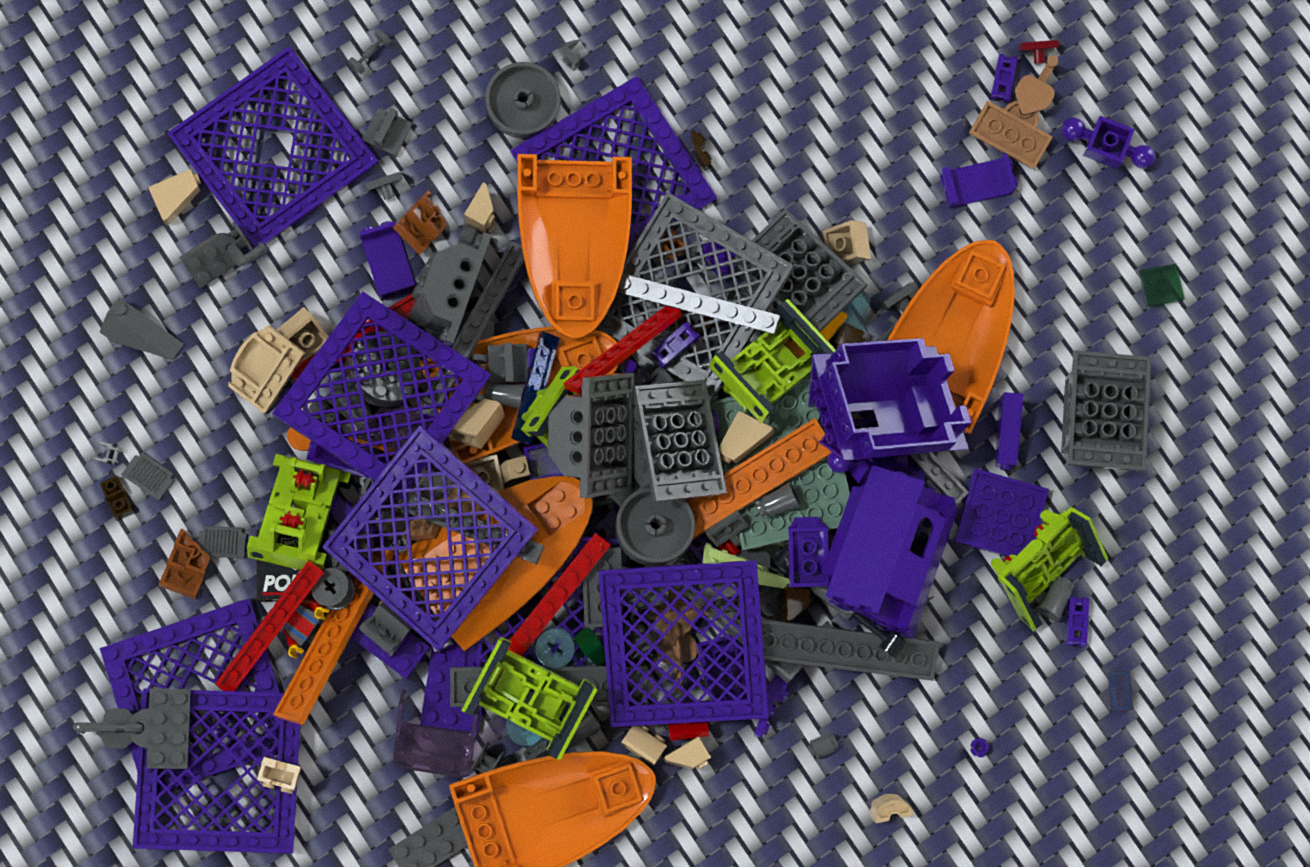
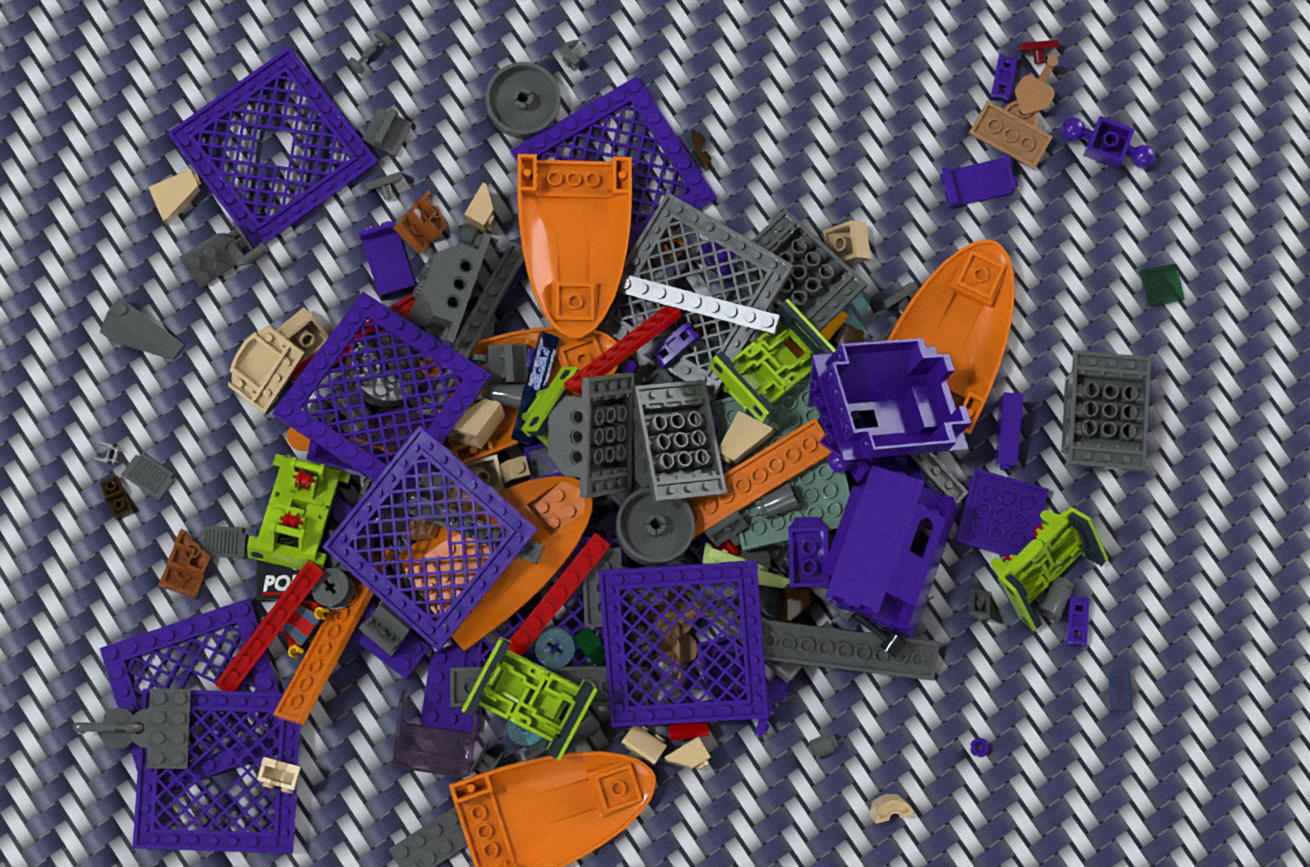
(982, 607): none -> dark grey slope

